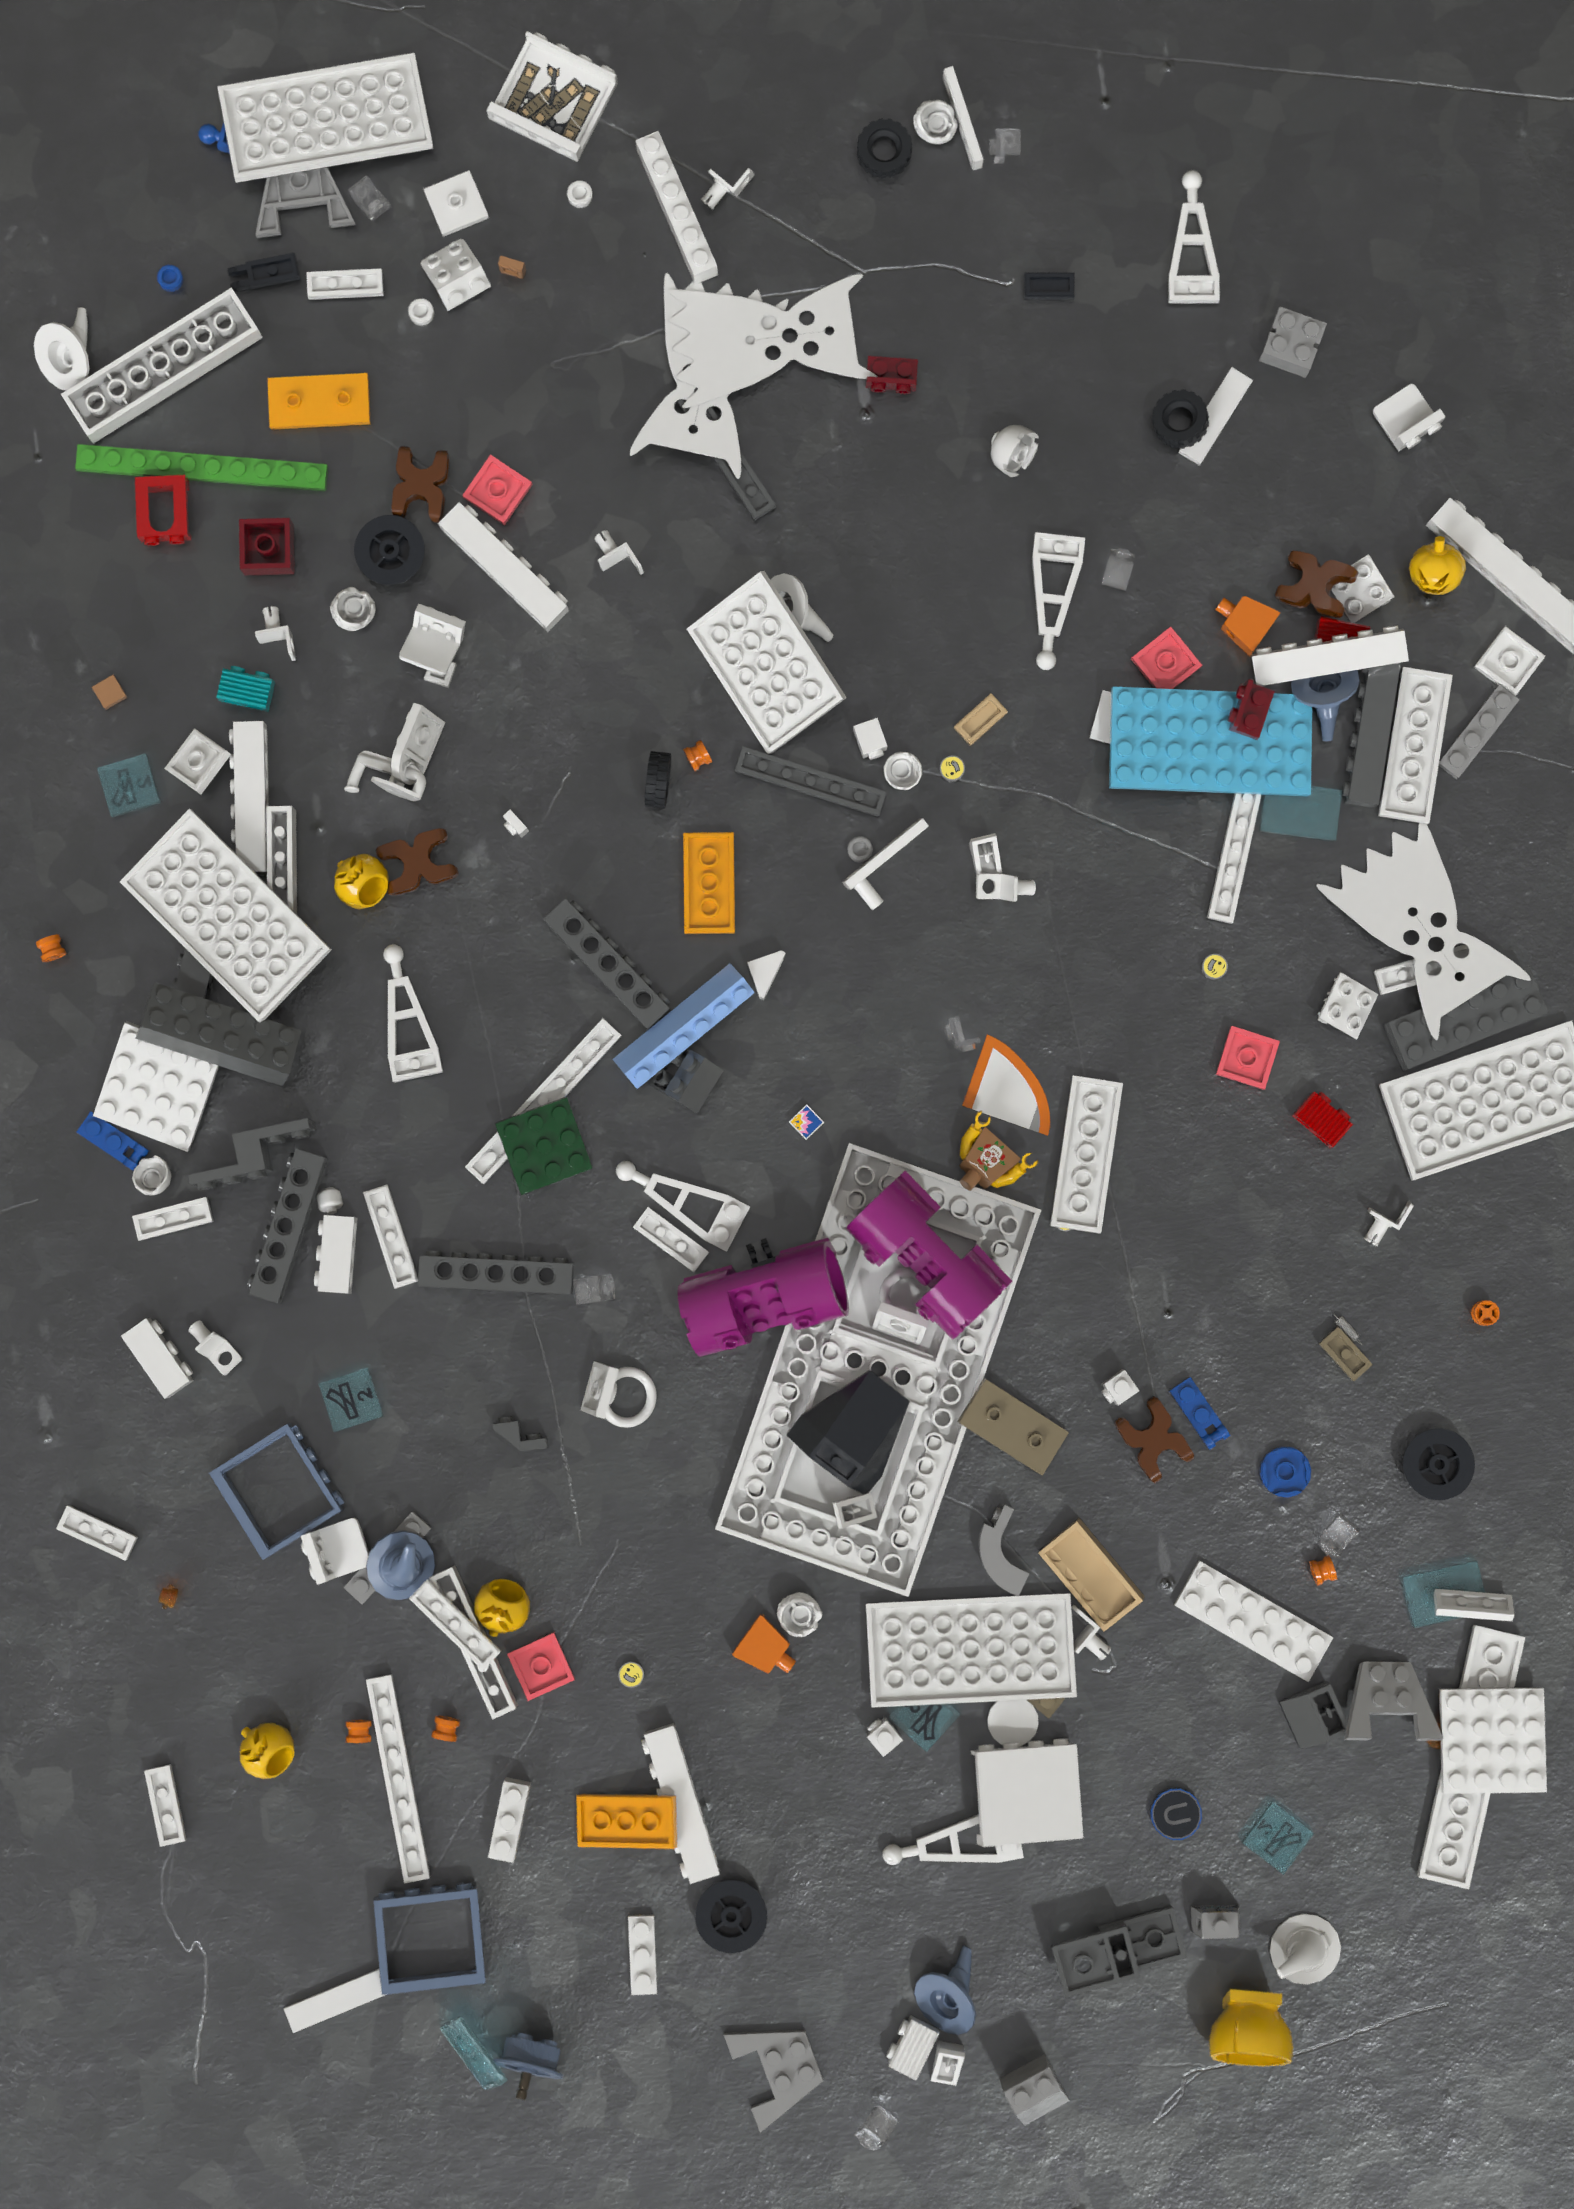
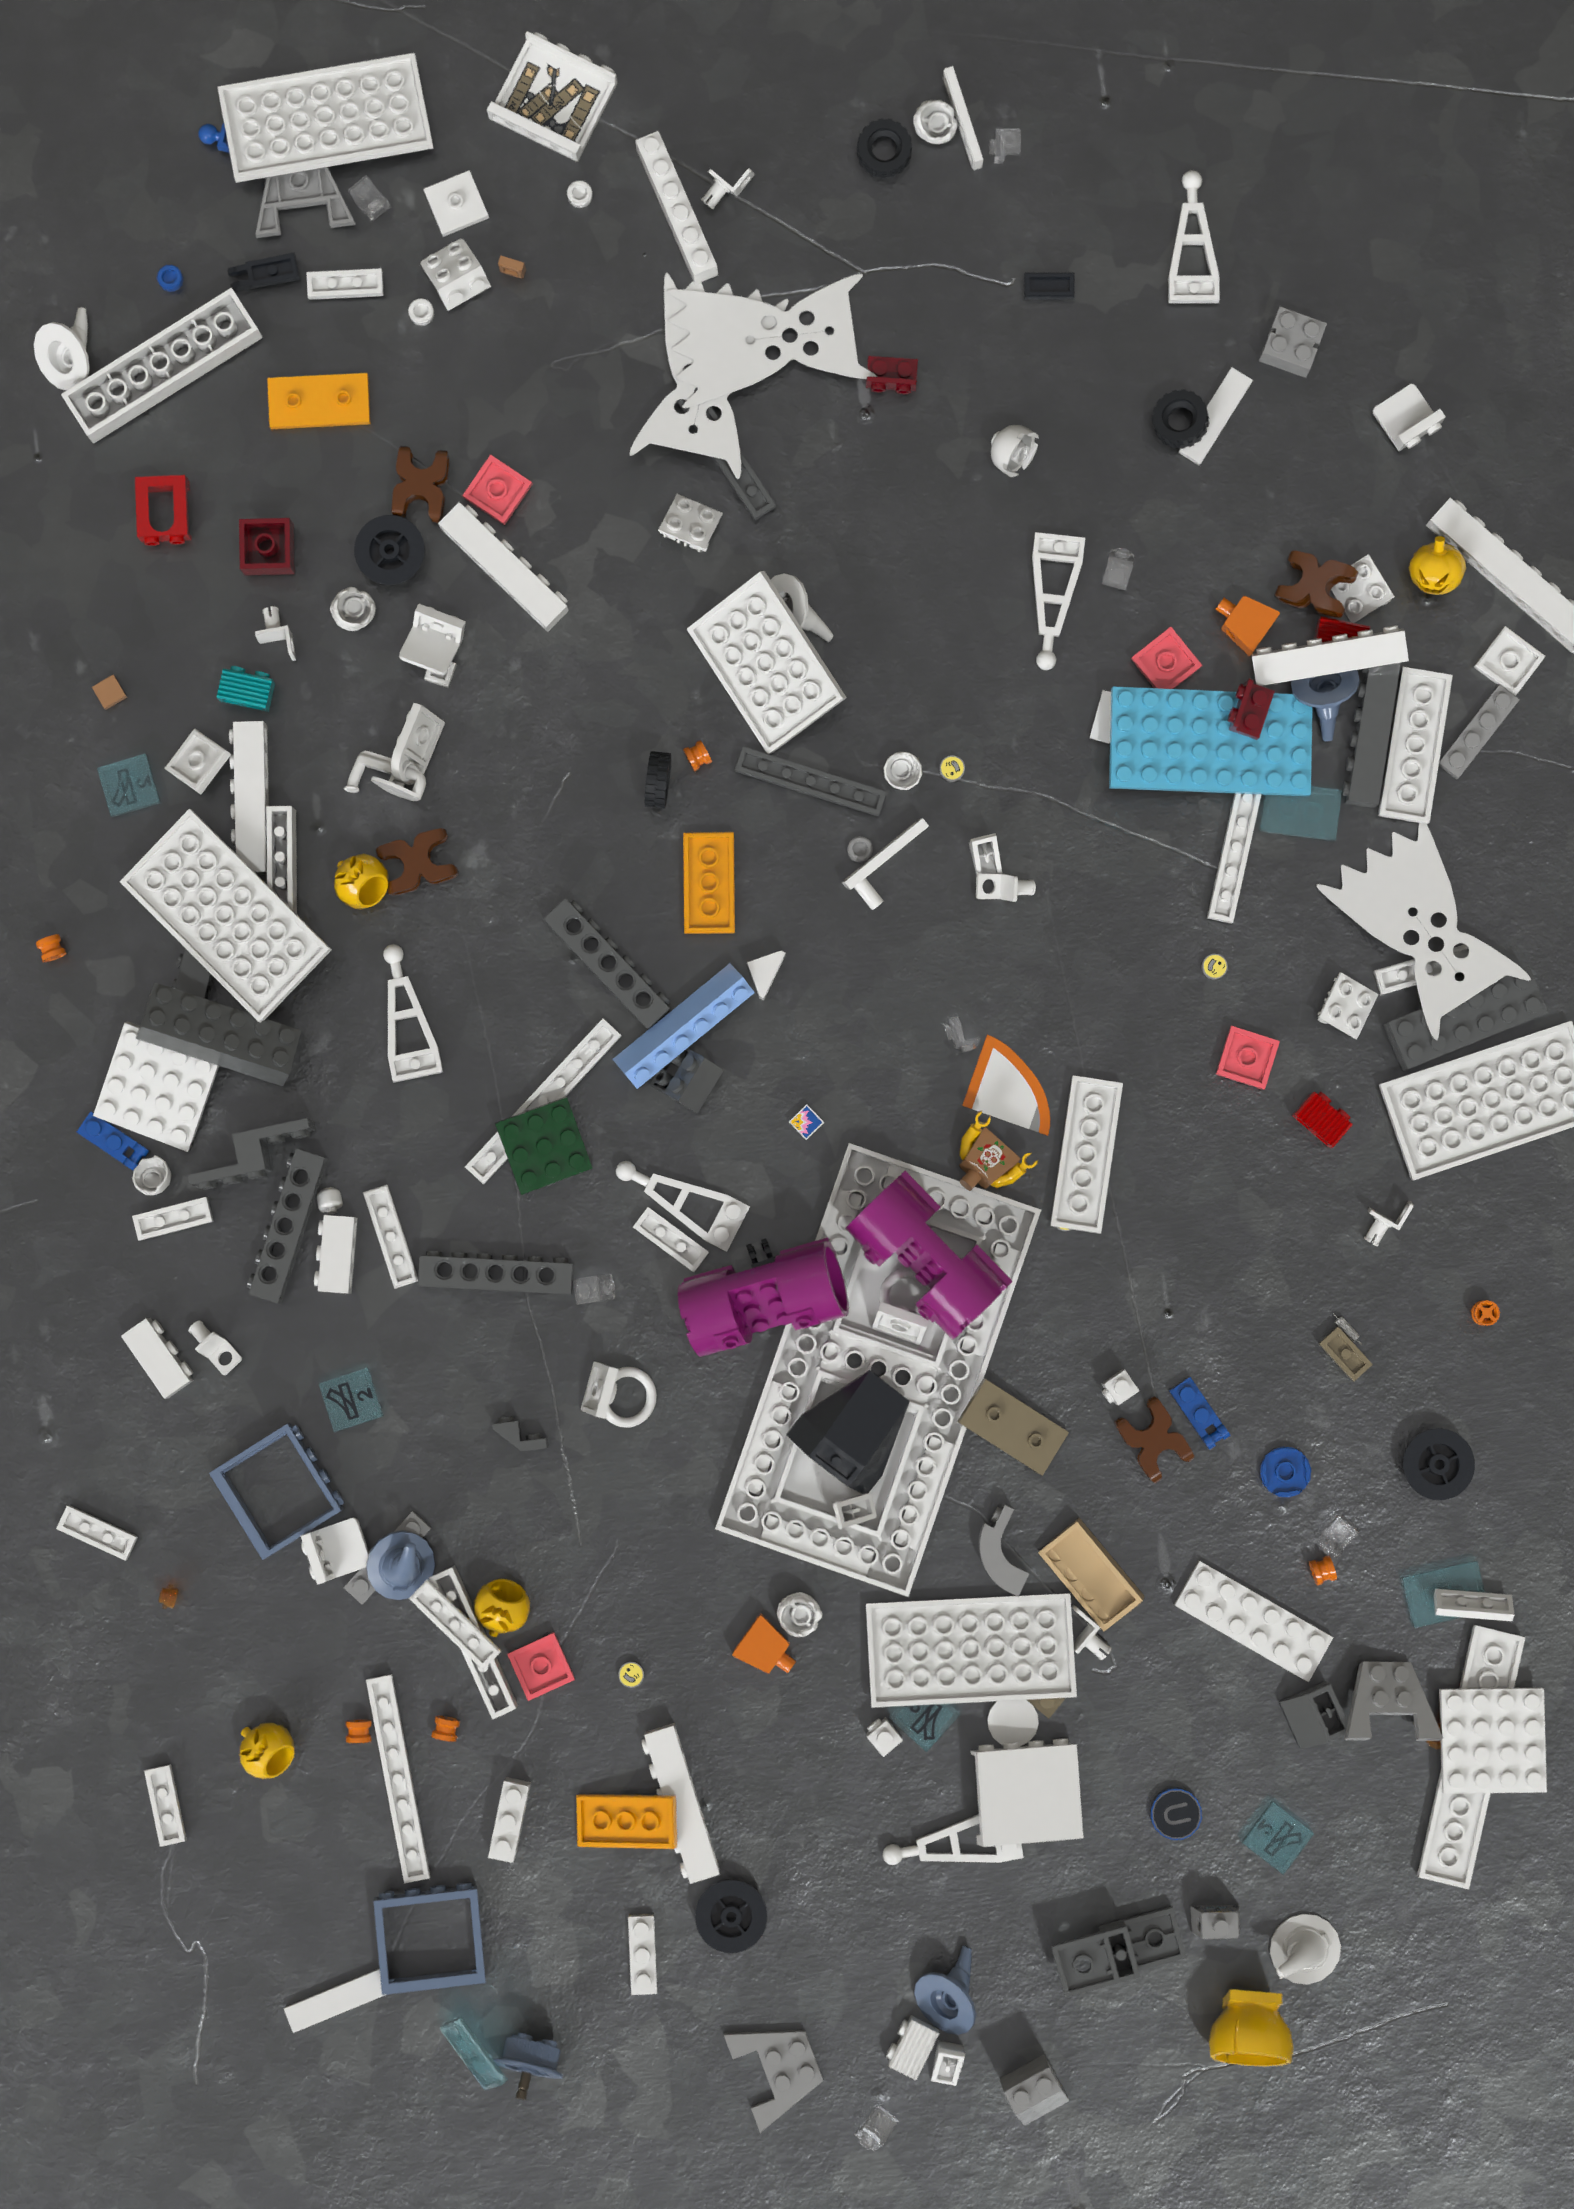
(202, 467): bright green plate -> none
(514, 824): white plate -> none
(613, 553): white bracket -> none
(690, 523): none -> white hinge
(870, 739): white brick -> none
(980, 719): tan tile -> none

